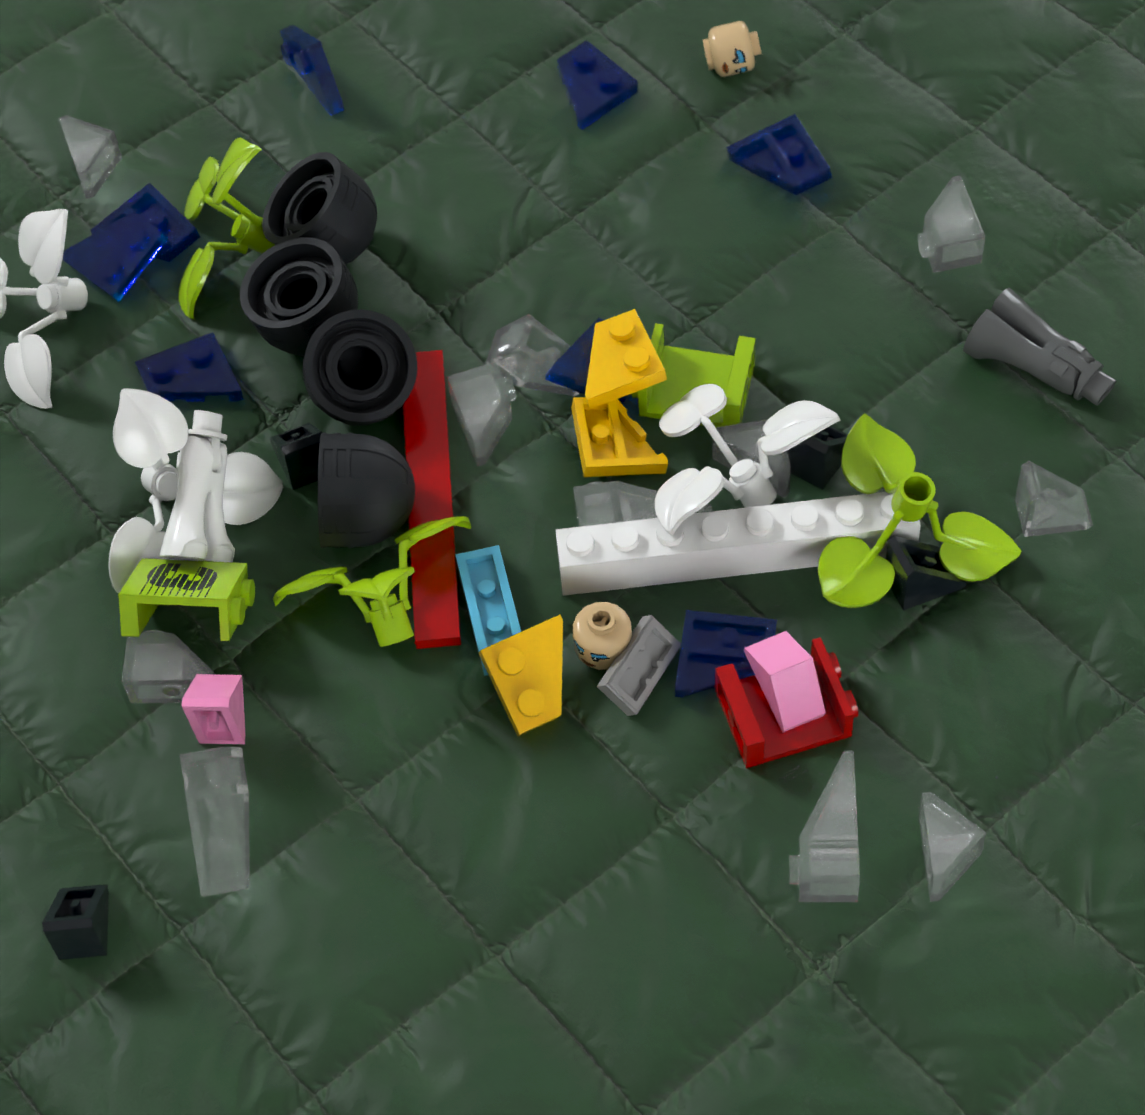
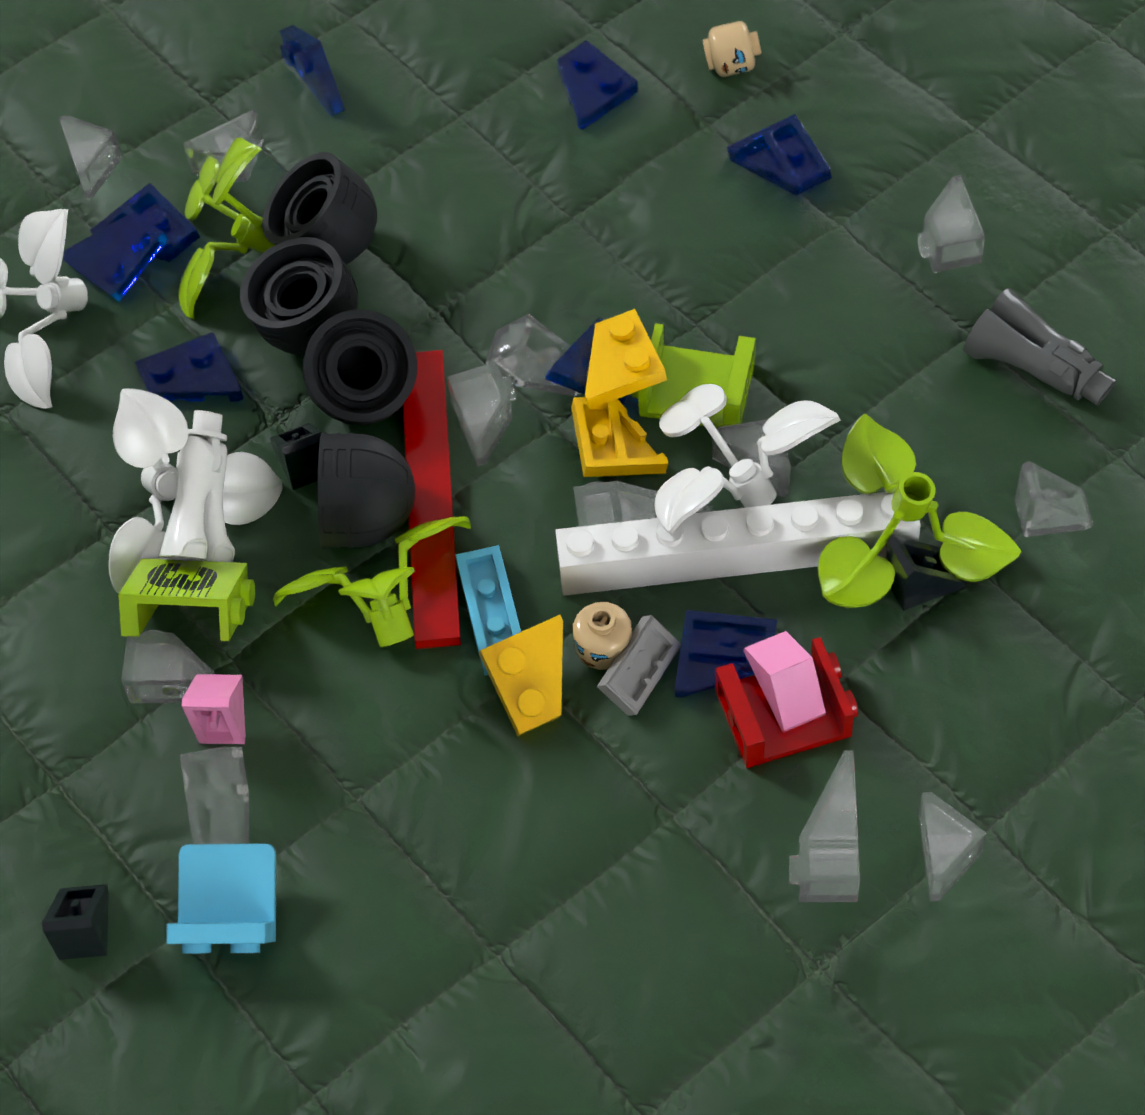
(218, 140): none -> clear slope
(225, 897): none -> medium azure bracket
(818, 456): black slope -> none

